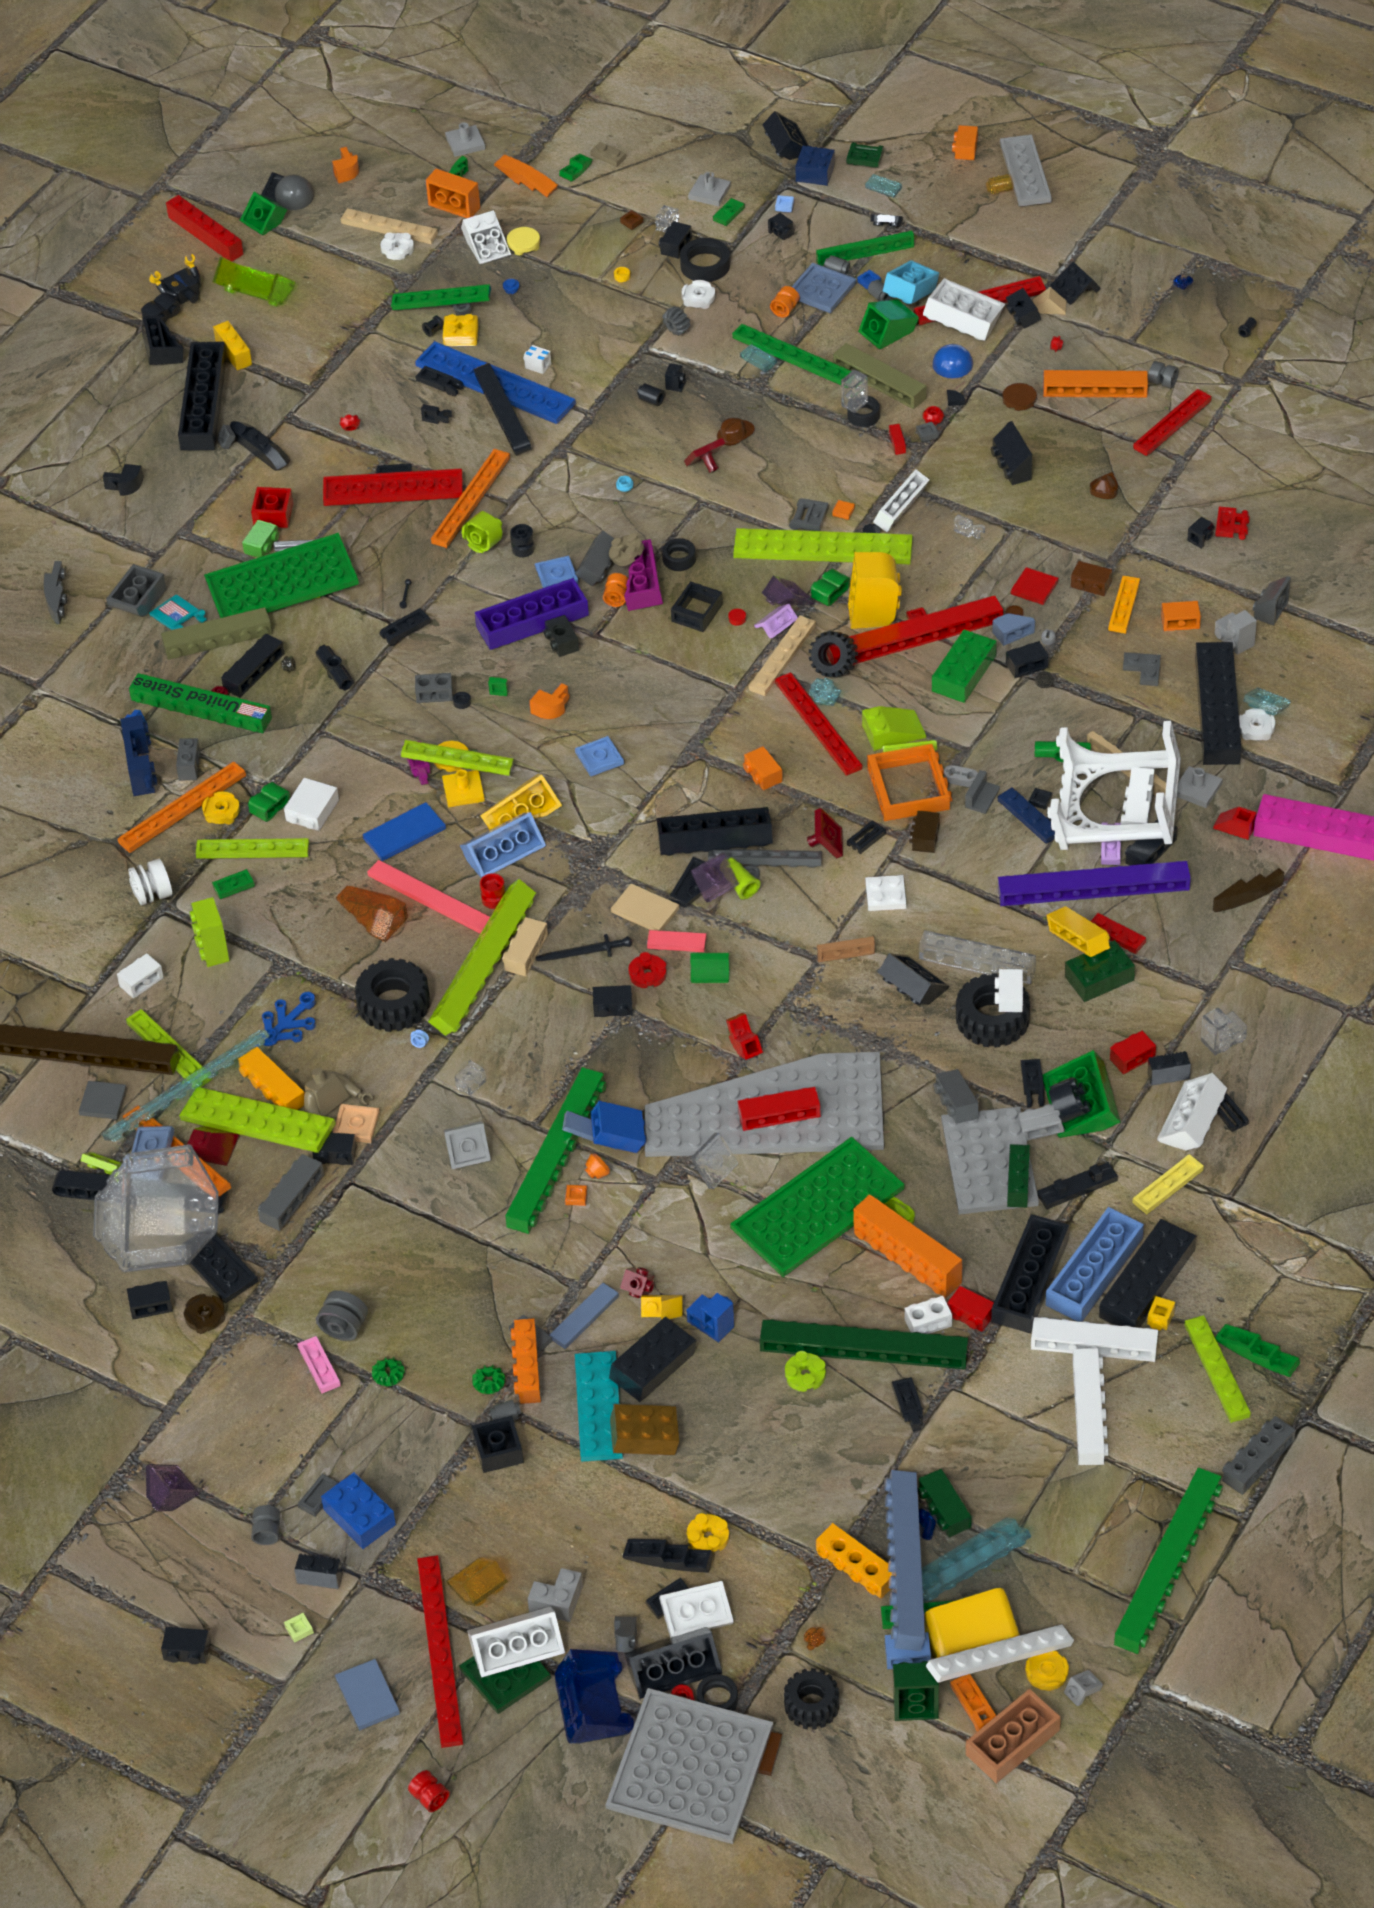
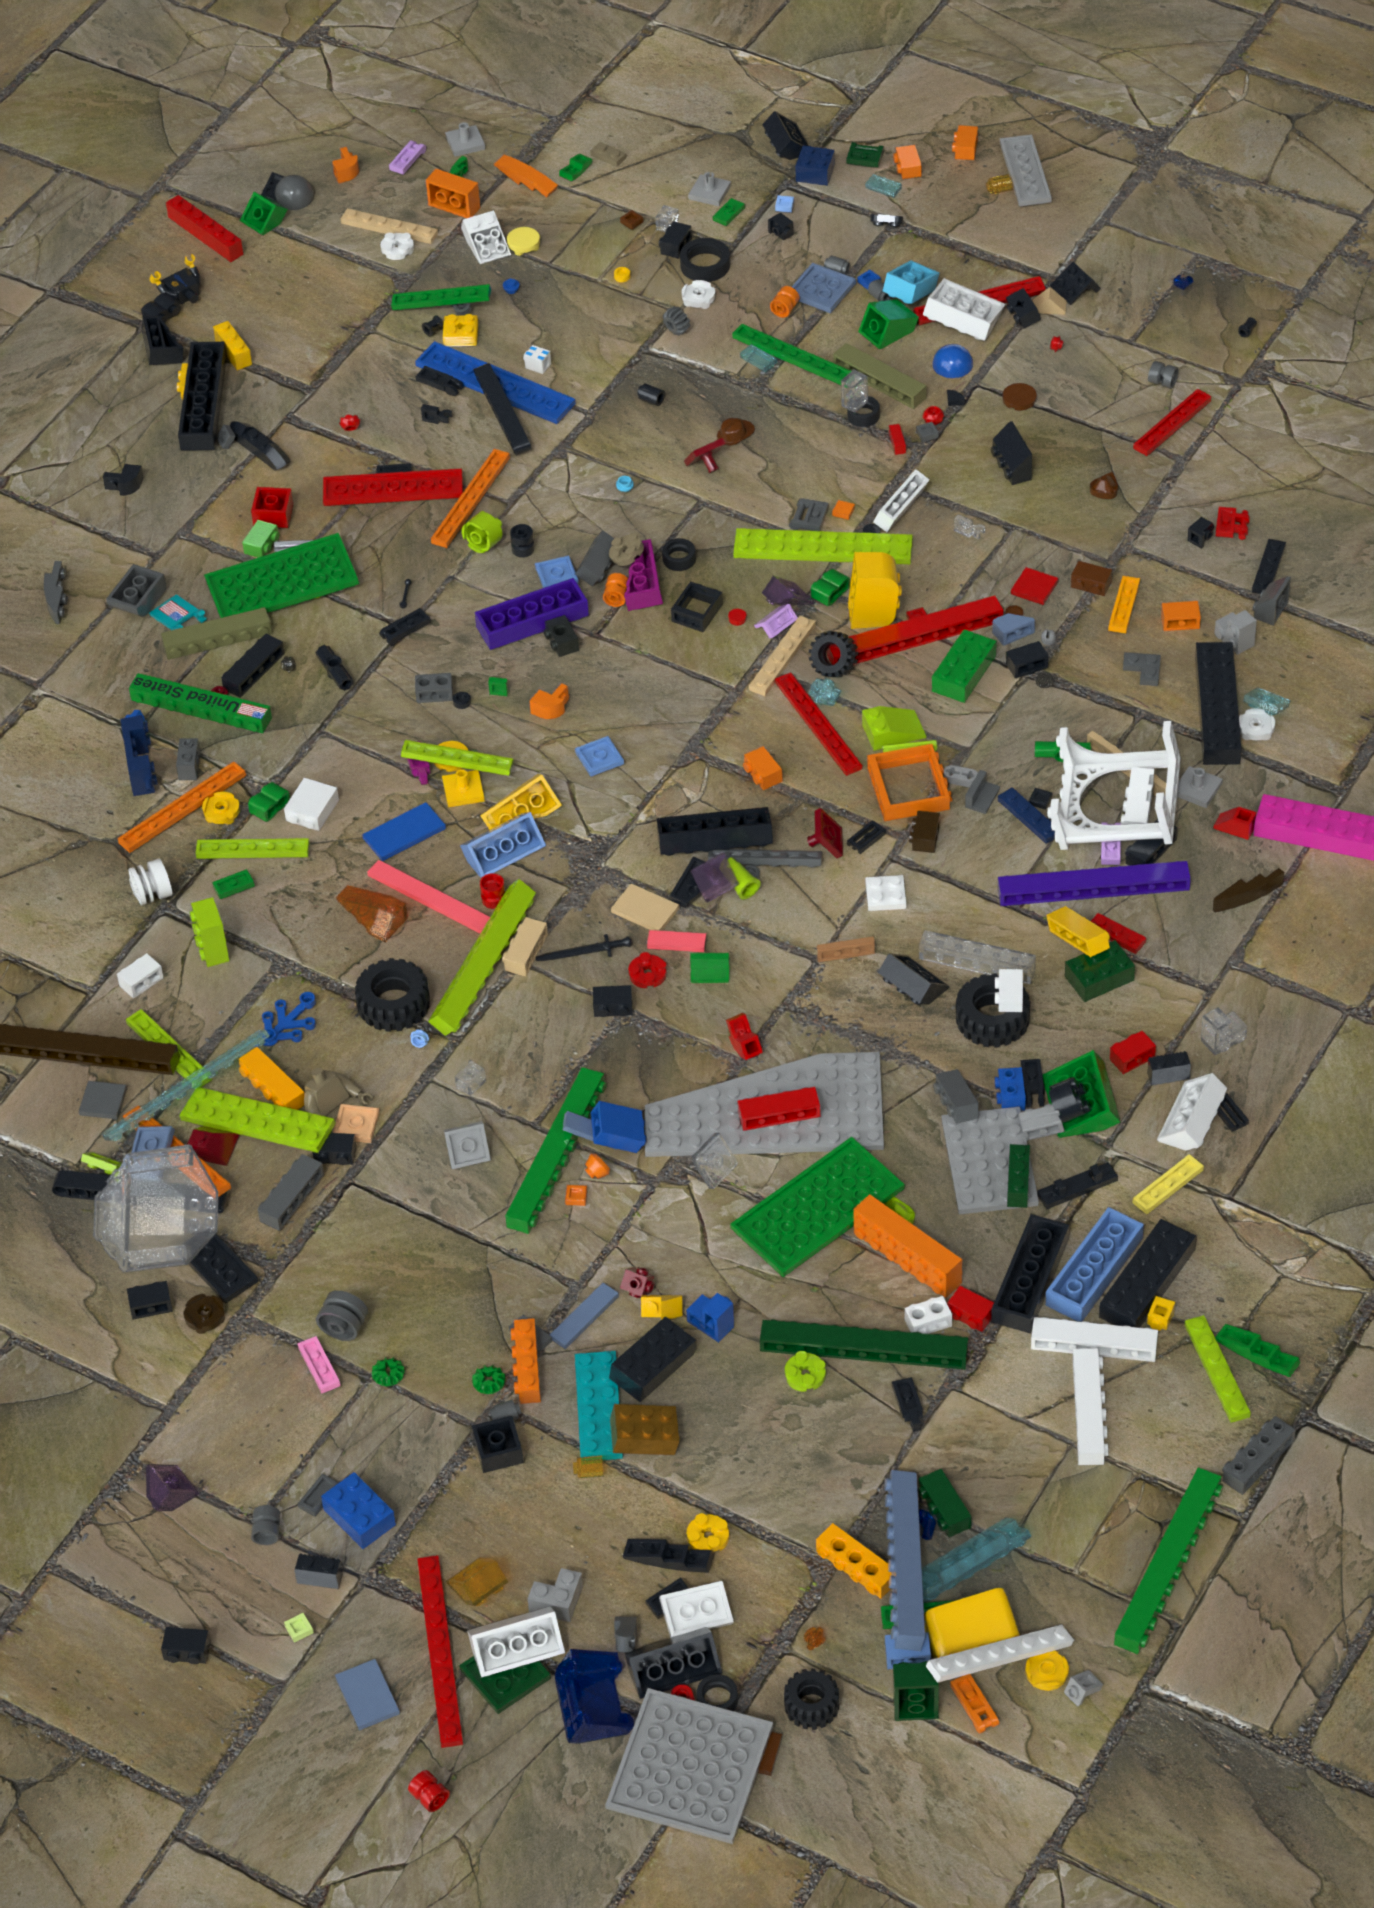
(182, 378): none -> yellow plate
(252, 282): clear neon green windscreen -> none
(407, 157): none -> lavender plate
(588, 1467): none -> clear yellow brick
(675, 378): black brick -> none
(867, 247): green plate -> none
(907, 161): none -> orange brick
(1010, 1088): none -> blue brick
(1013, 1735): nougat brick -> none
(1095, 383): orange brick -> none
(1268, 565): none -> black plate

